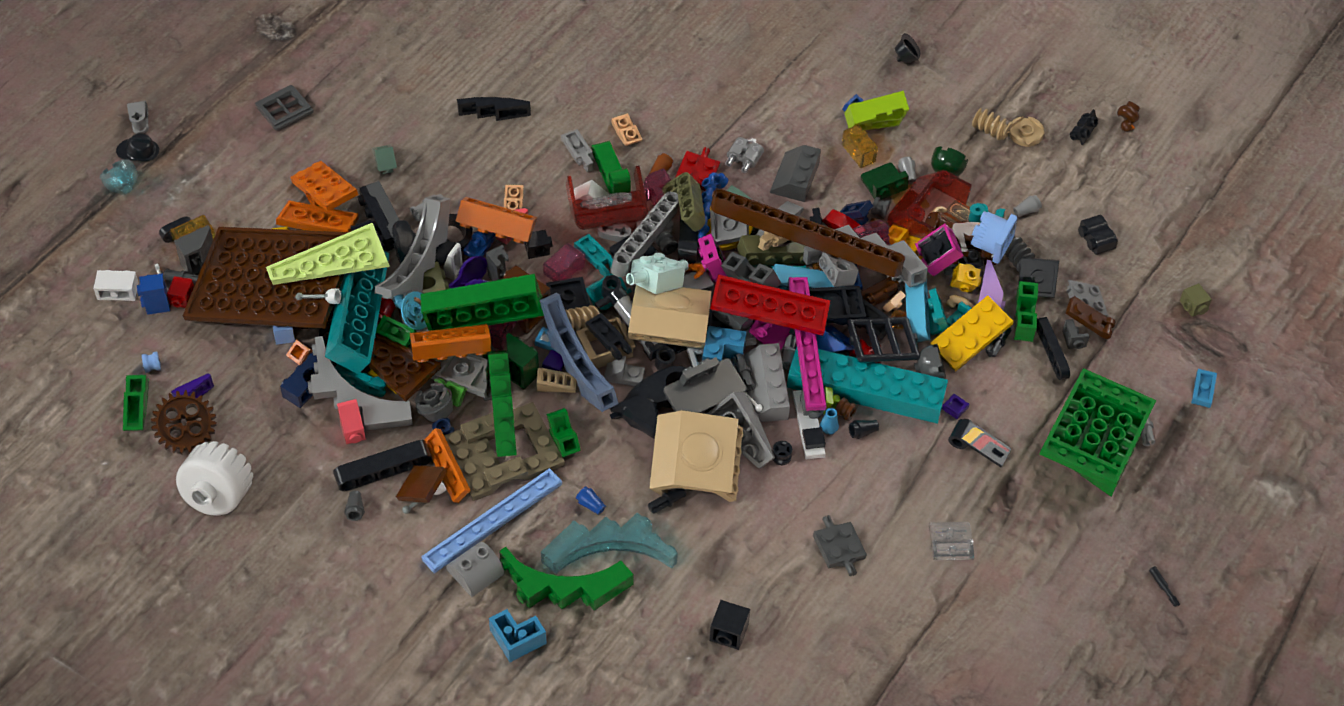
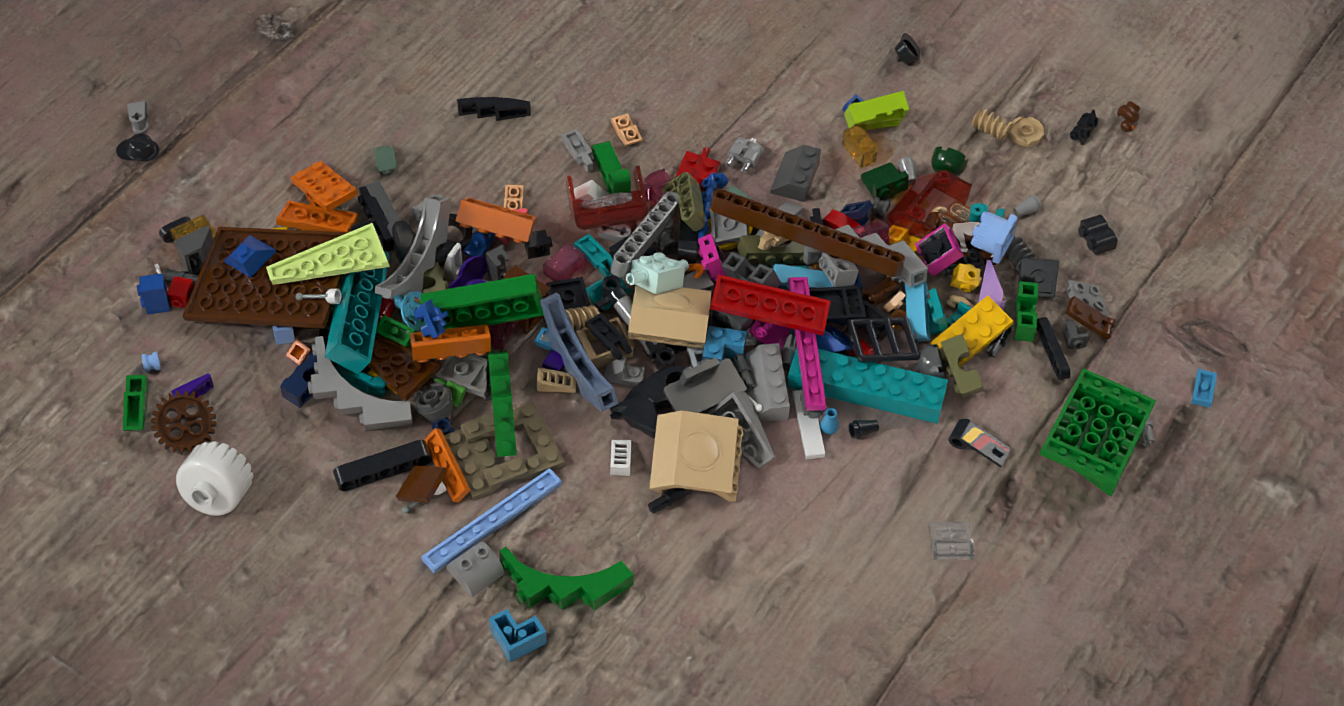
(116, 285): white brick -> none
(121, 177): clear light blue cylinder -> none
(250, 256): none -> blue slope
(277, 97): dark grey piece -> none
(351, 421): coral slope -> none
(354, 508): dark grey cone -> none
(433, 317): none -> blue hips
(522, 361): dark green slope -> none
(562, 432): green brick -> none
(590, 500): blue cone -> none
(607, 535): clear light blue arch -> none
(620, 469): none -> white slope
(662, 161): dark orange cone -> none
(729, 624): black head -> none
(782, 447): black wheel -> none
(813, 438): black tile -> none
(831, 399): lime tile -> none
(839, 545): dark grey plate -> none
(846, 409): reddish brown wheel -> none
(954, 351): none -> olive arch
(955, 406): dark purple tile -> none
(1163, 585): black piece -> none
(1195, 300): olive brick -> none

